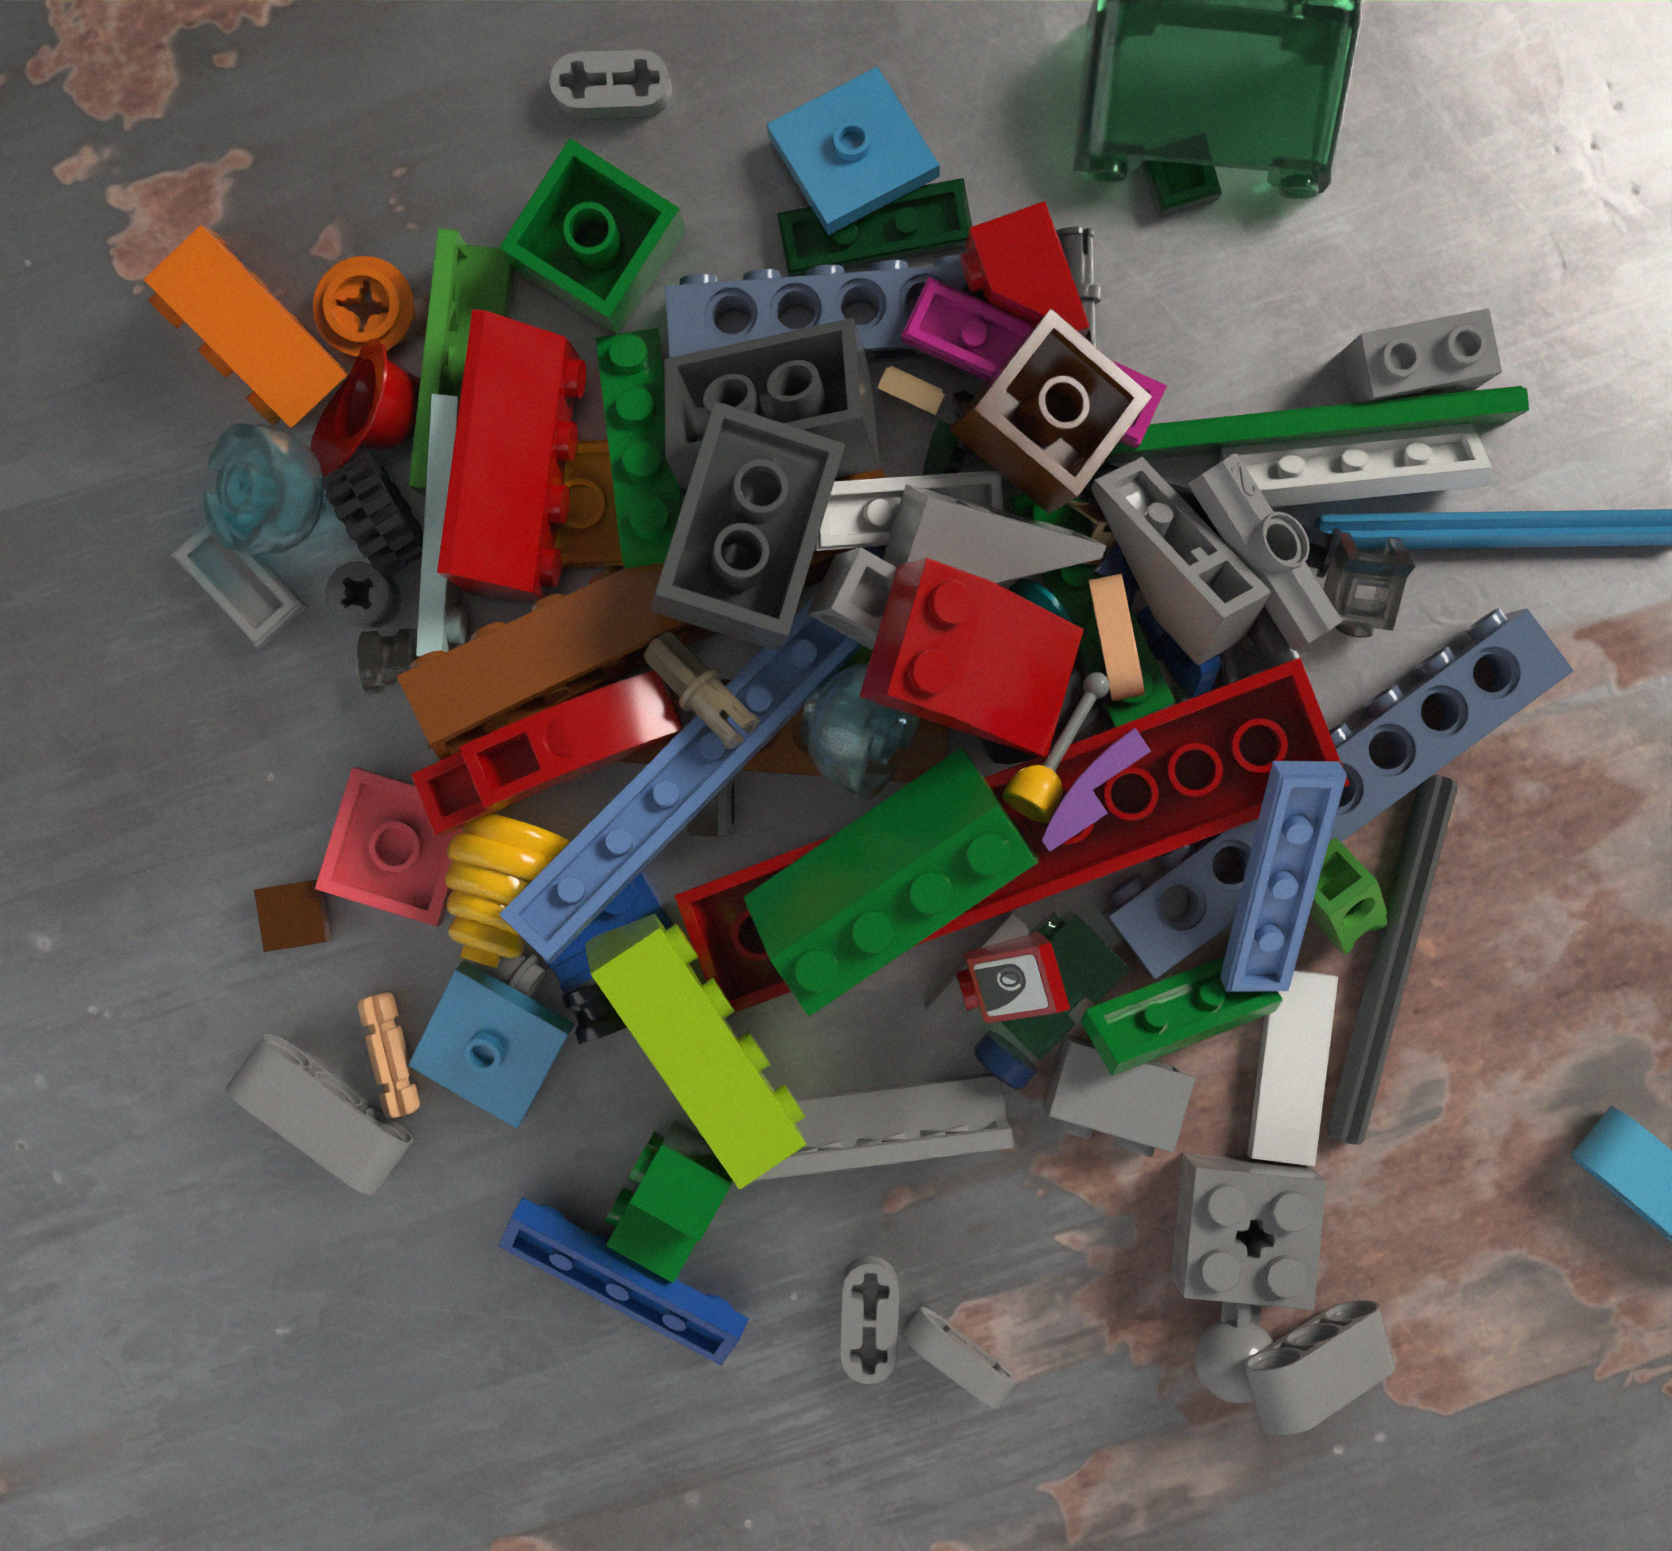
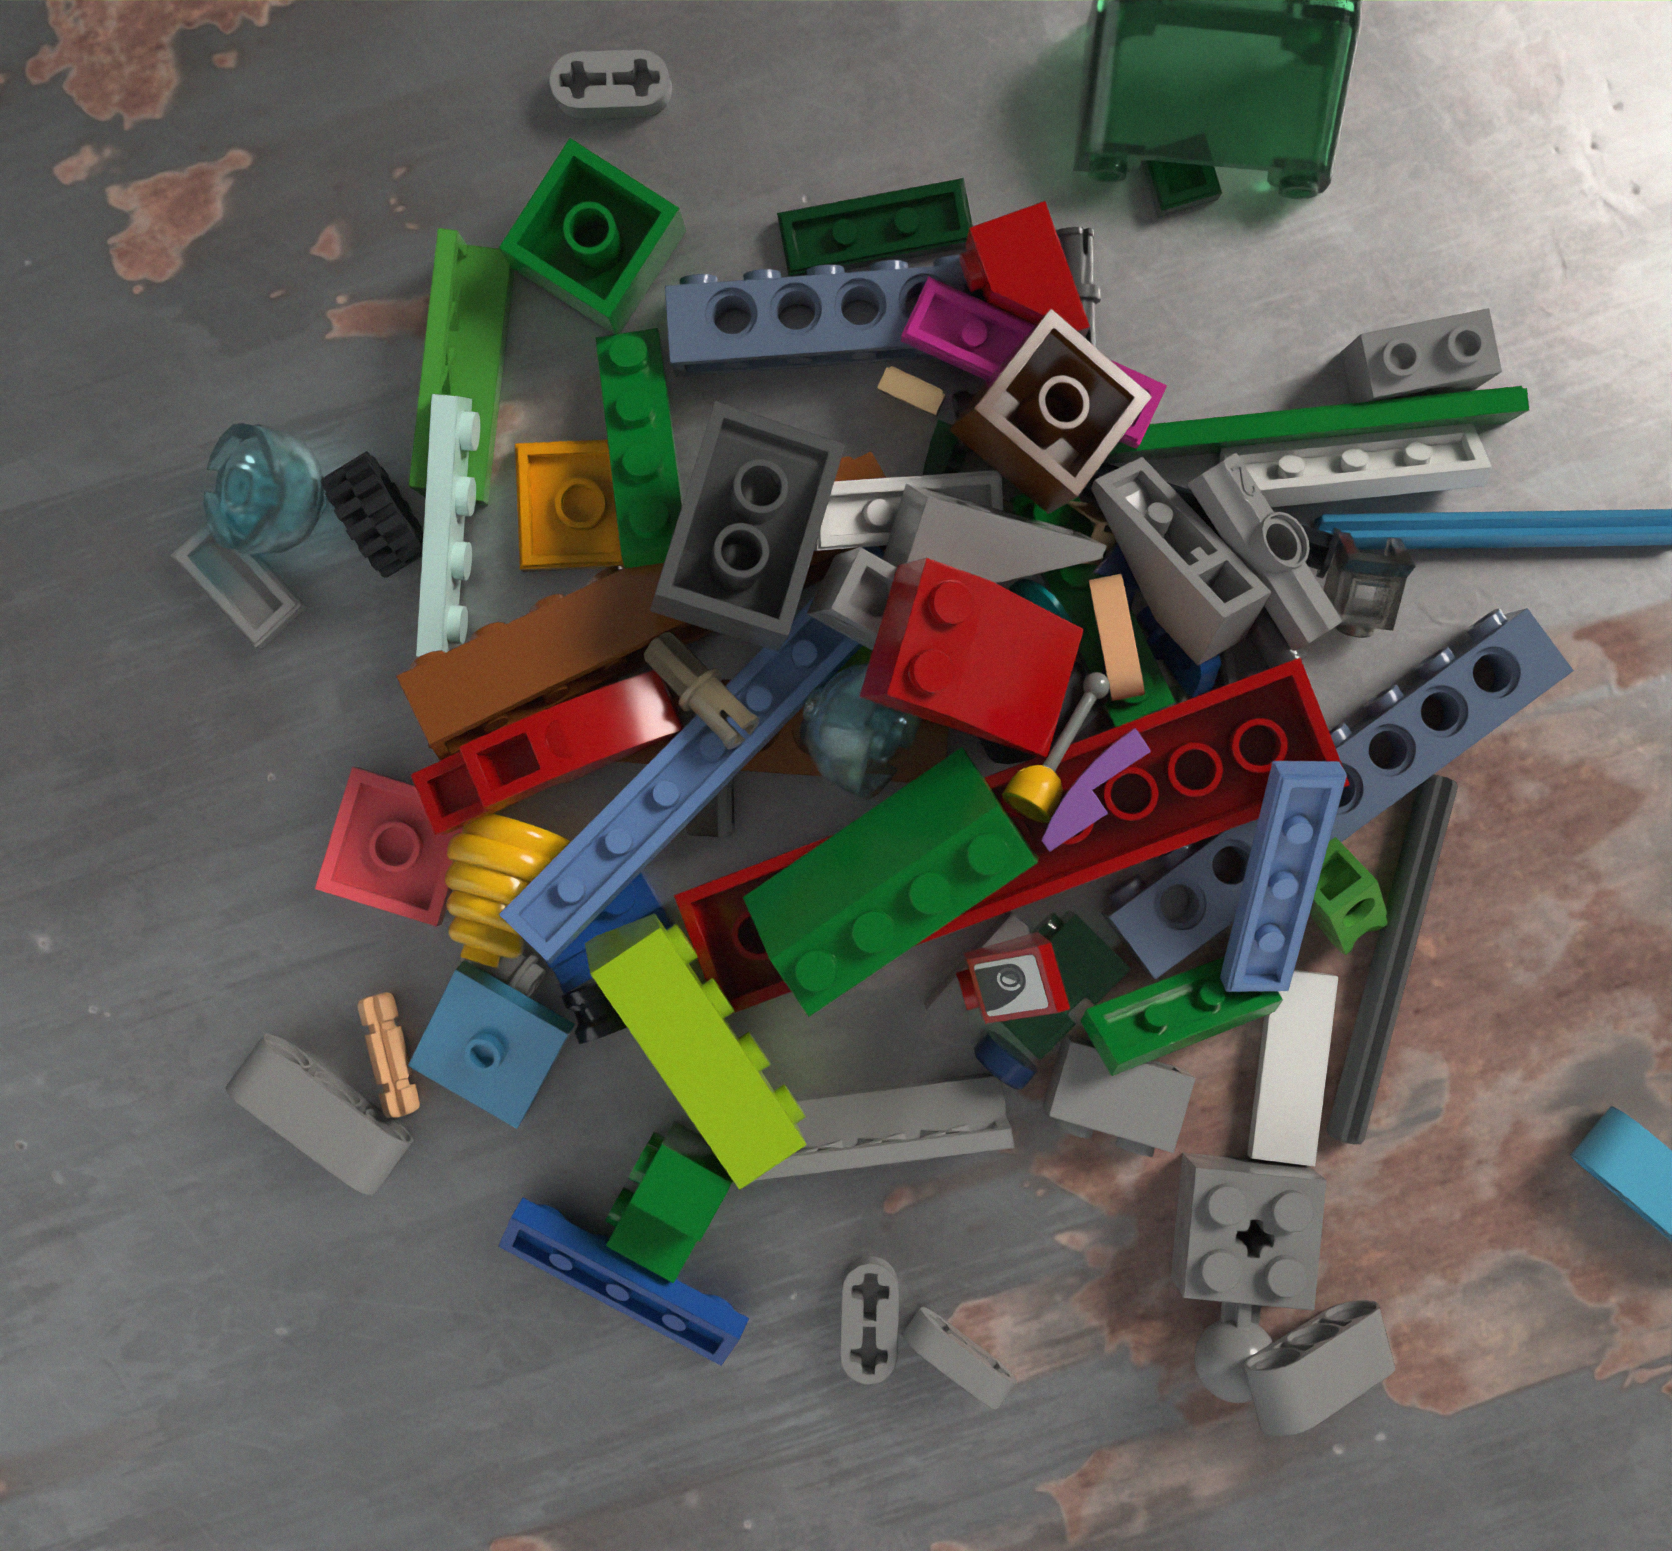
(243, 328): orange wedge -> none
(292, 915): reddish brown tile -> none
(348, 284): orange gear -> none
(368, 411): red piece -> none
(373, 604): dark grey wheel -> none
(384, 658): clear smoke wheel -> none
(511, 460): red slope -> none
(798, 377): dark grey brick -> none
(853, 150): dark azure plate -> none

